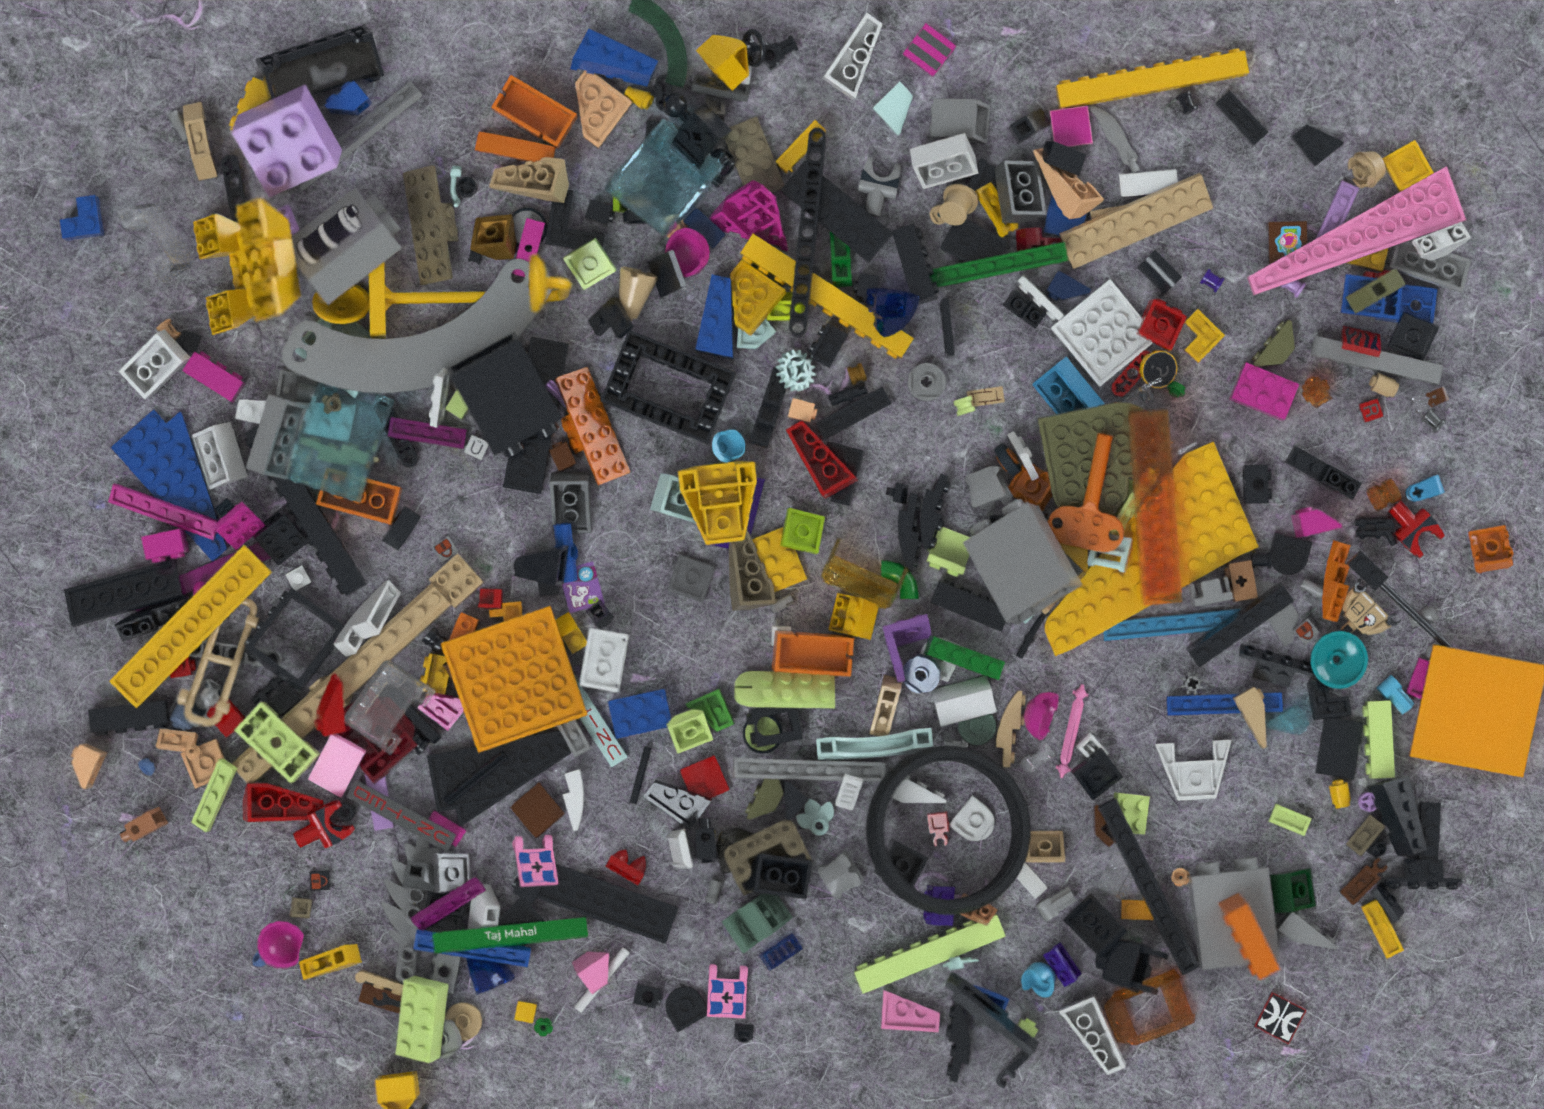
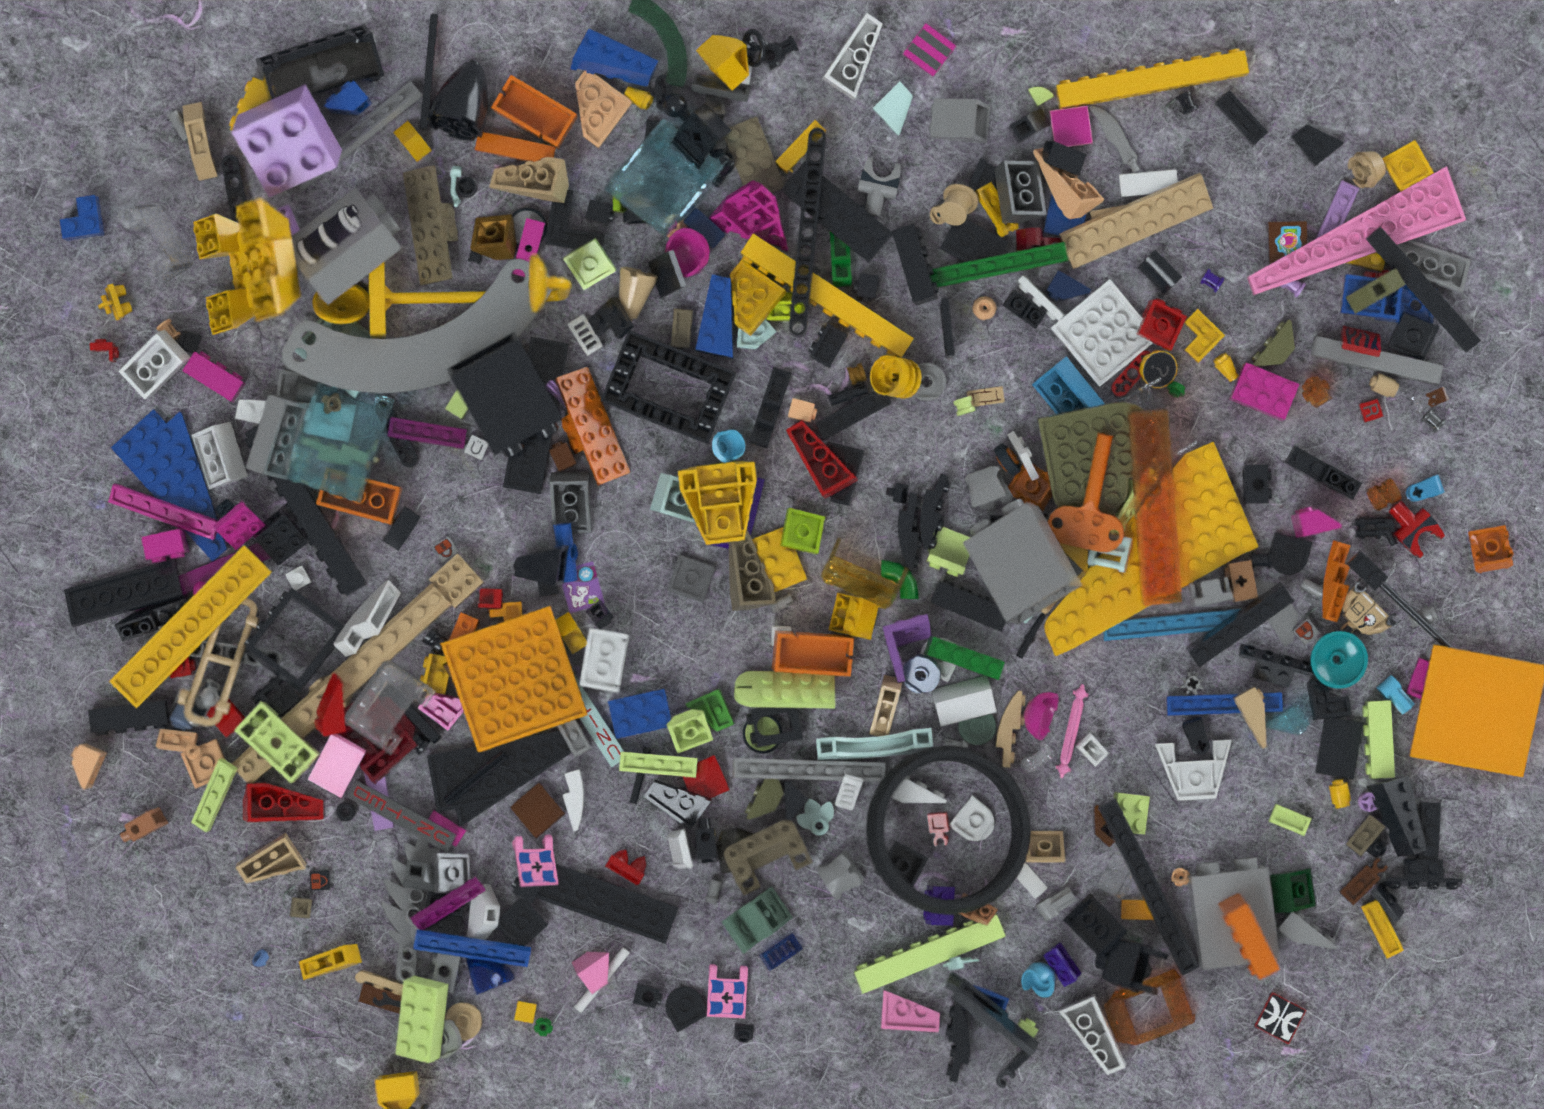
(101, 346): none -> red bracket
(113, 293): none -> yellow hips
(146, 766): medium blue piece -> none
(271, 860): none -> tan wedge
(280, 944): dark pink cylinder -> none
(322, 827): red connector -> none
(412, 141): none -> yellow slope
(429, 71): none -> black tile
(439, 397): white plate -> none
(461, 103): none -> black cylinder
(509, 935): green tile -> none
(594, 348): none -> white slope
(658, 764): none -> yellowish green plate
(681, 328): none -> dark tan plate
(779, 876): black slope -> none
(795, 370): light aqua gear -> none
(891, 309): clear blue brick -> none
(895, 376): none -> yellow wheel
(944, 161): white brick -> none
(978, 309): none -> light nougat plate
(1040, 95): none -> yellowish green tile
(1096, 774): black tile -> none
(1195, 732): none -> black piece
(1225, 366): none -> yellow cone
(1423, 289): none -> black tile
(1441, 242): white slope -> none

